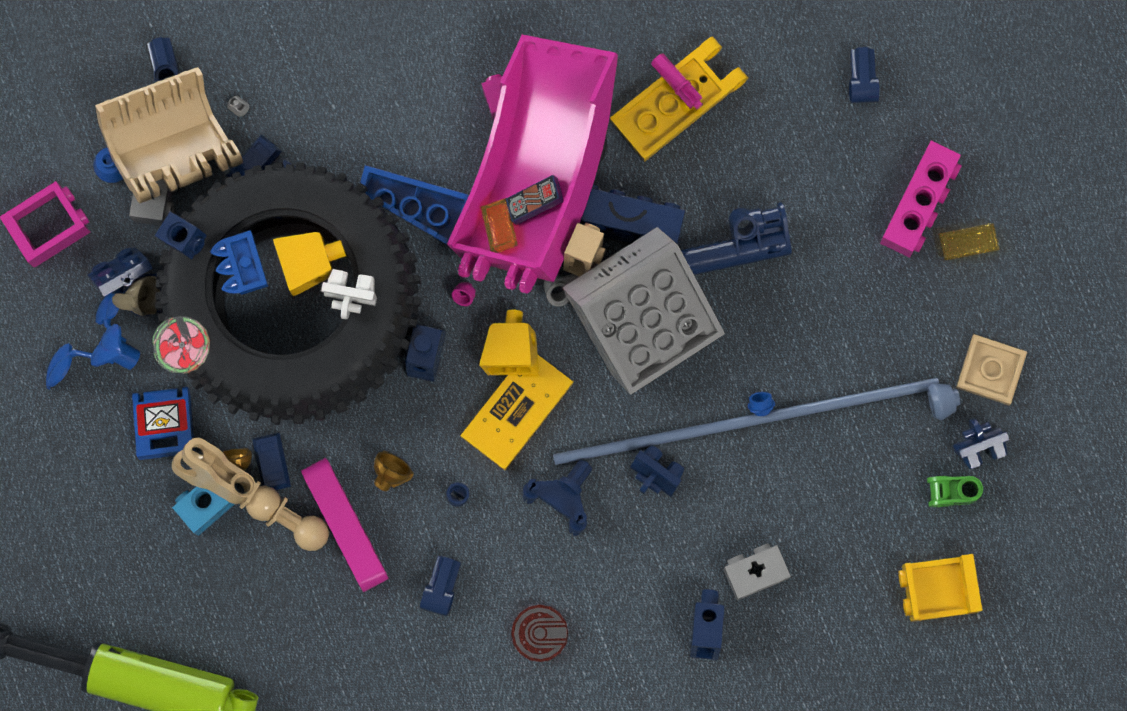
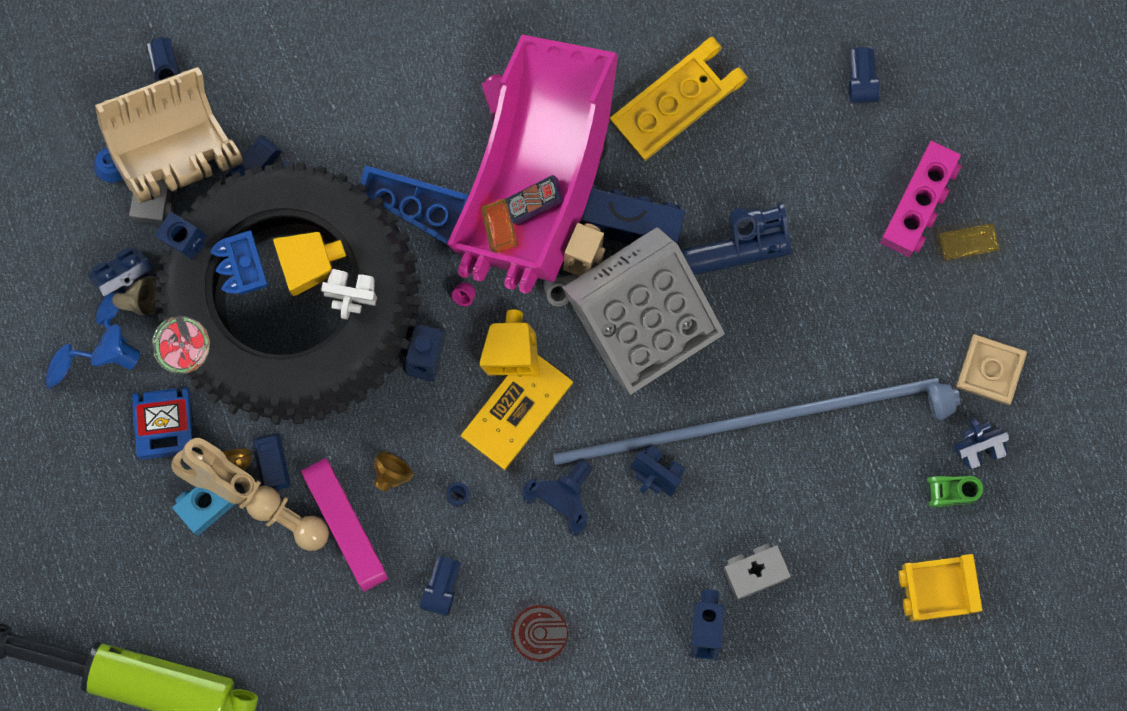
(58, 243): dark pink window -> none
(238, 106): light grey rock -> none
(677, 81): dark pink piece -> none
(761, 403): blue plate -> none

